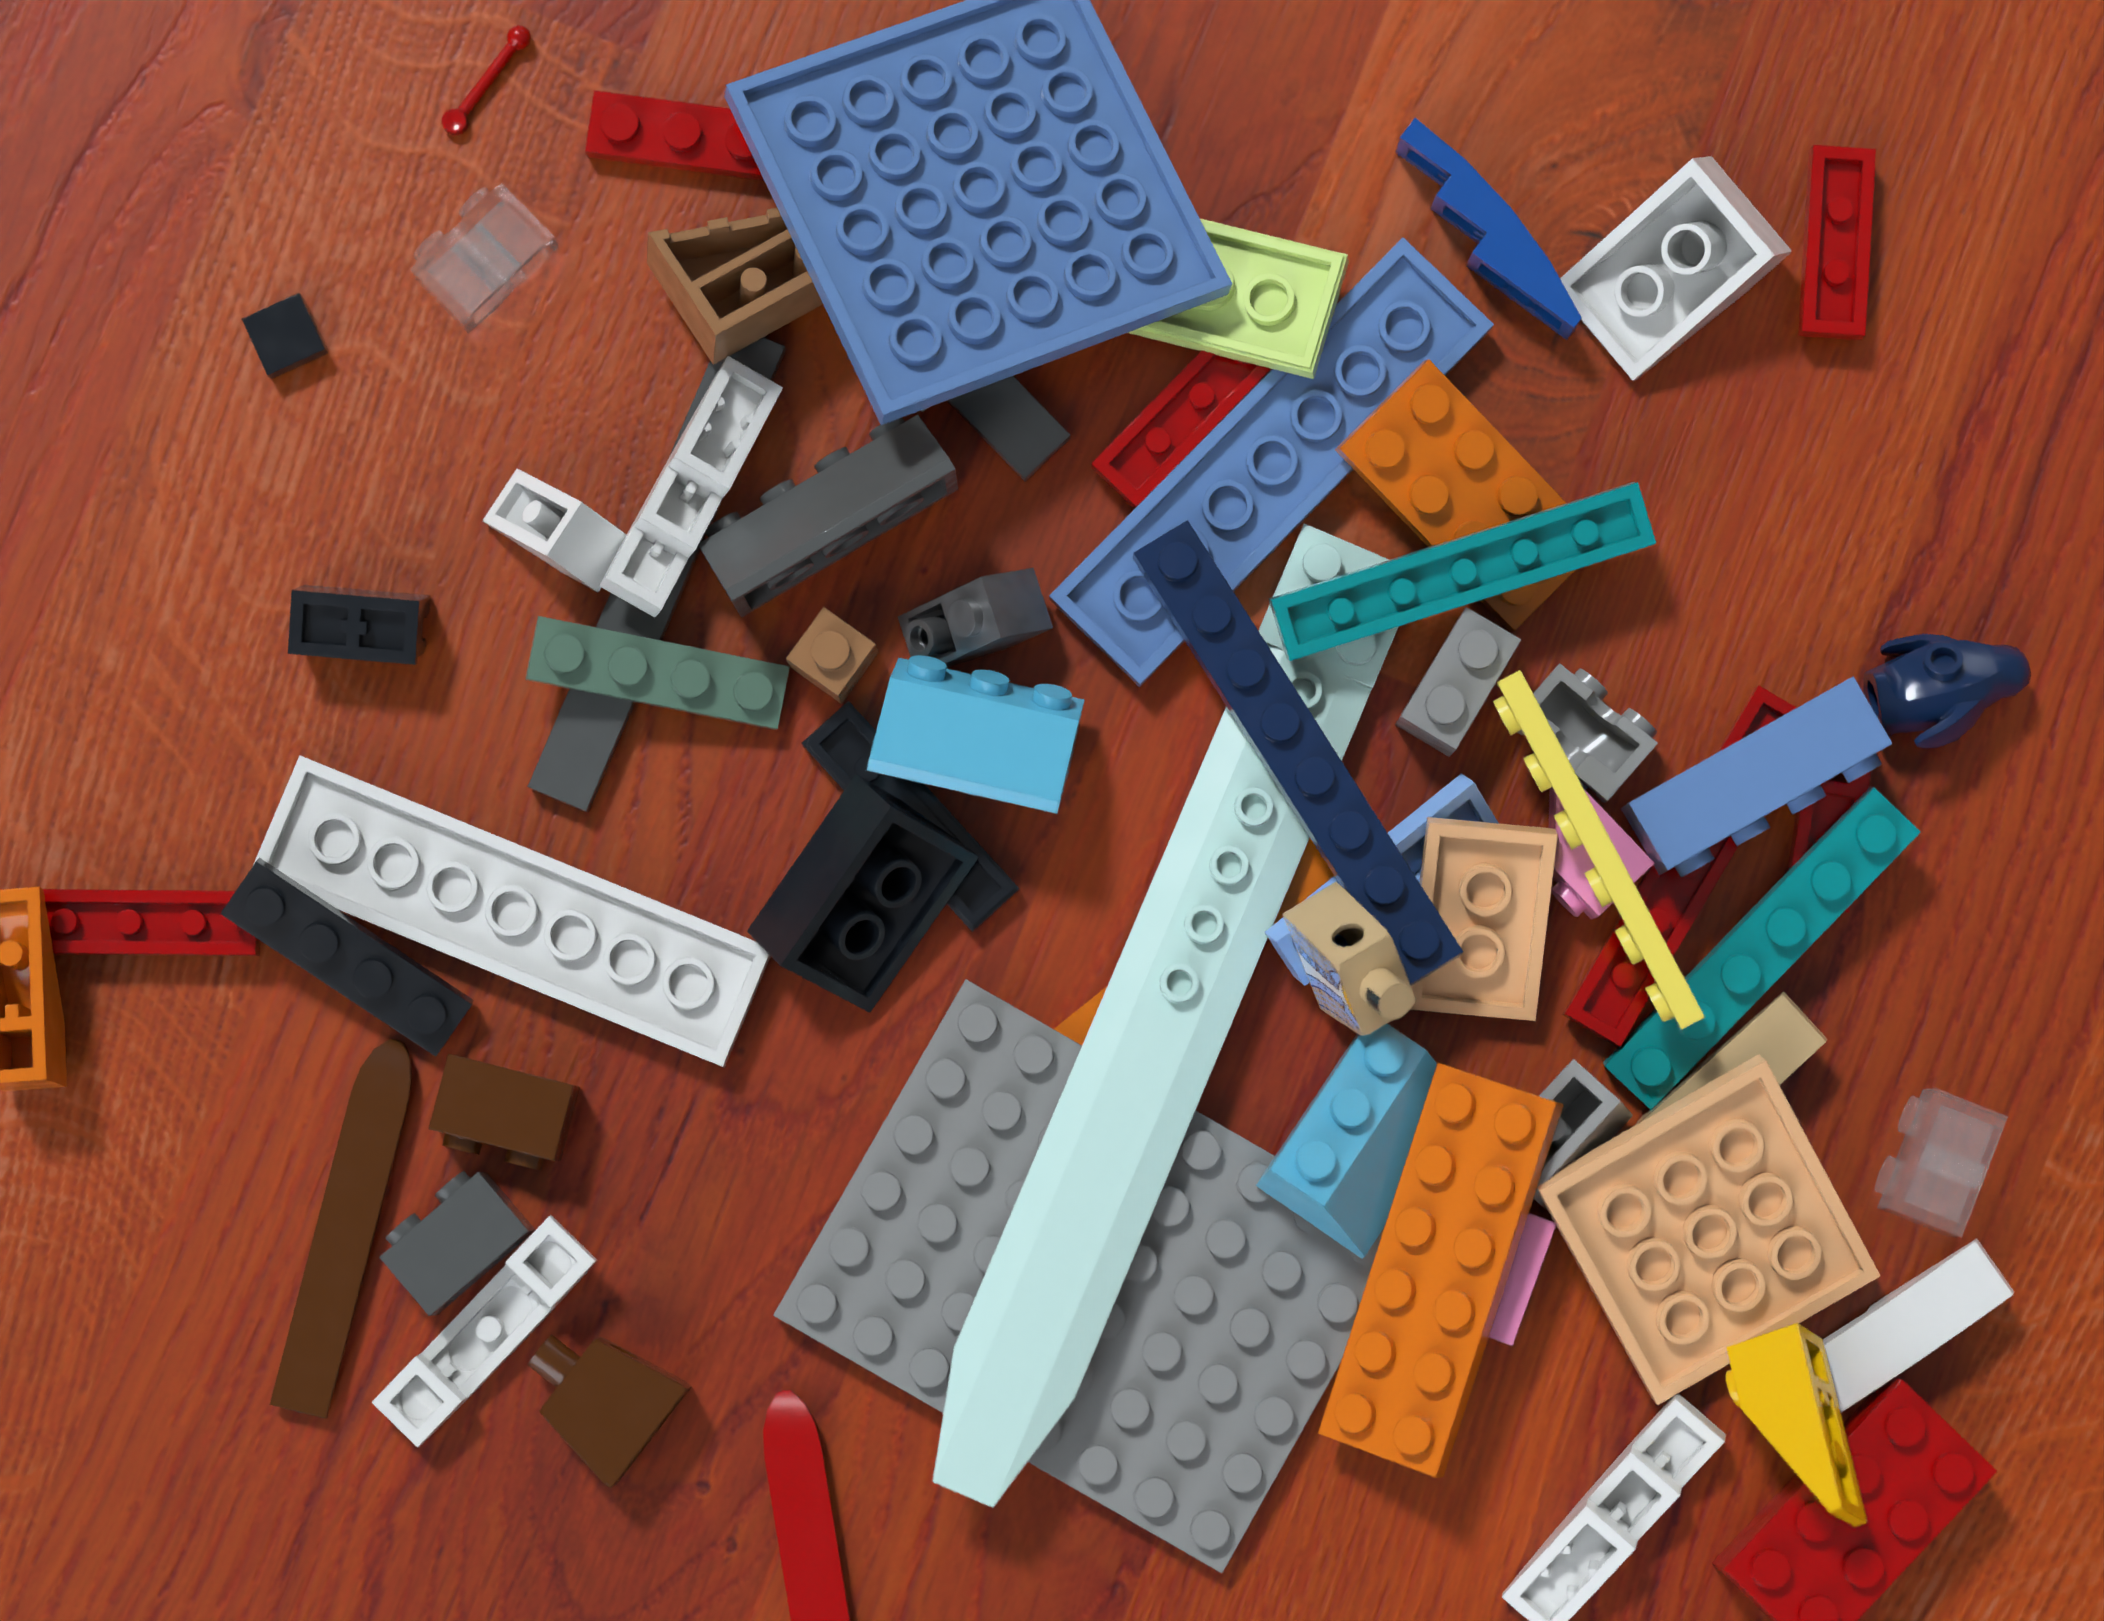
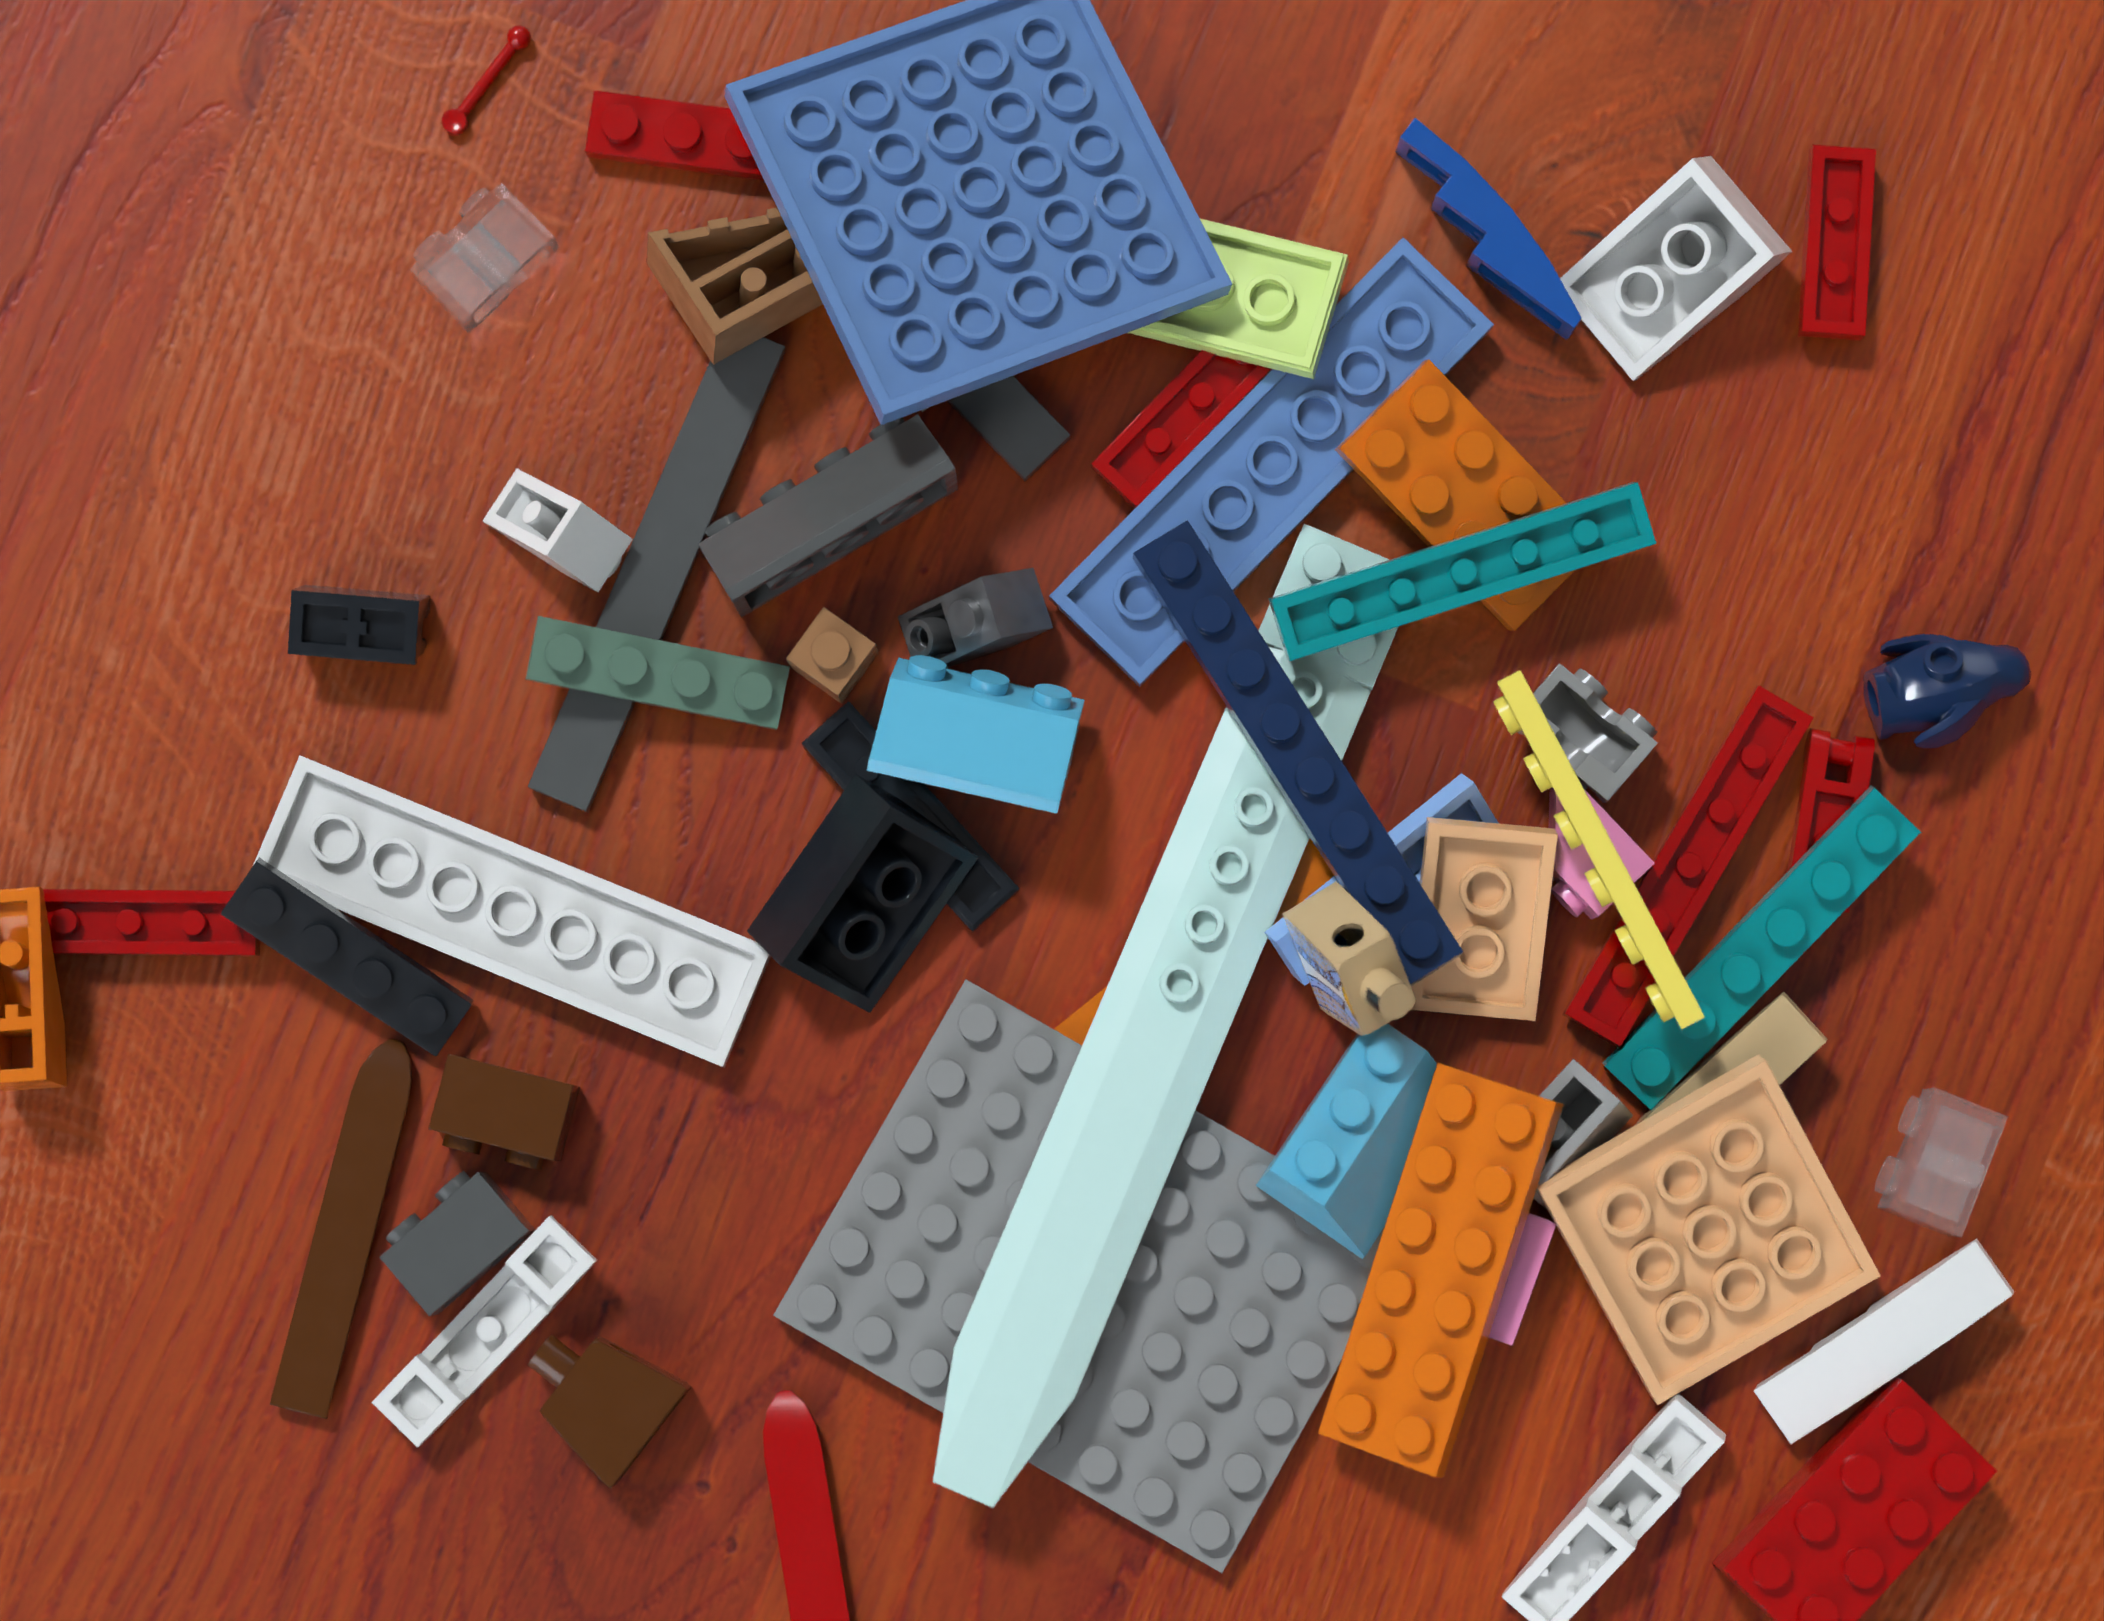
(285, 336): black tile -> none
(691, 486): white slope -> none
(1458, 682): light grey brick -> none
(1757, 776): medium blue brick -> none
(1791, 1398): yellow slope -> none

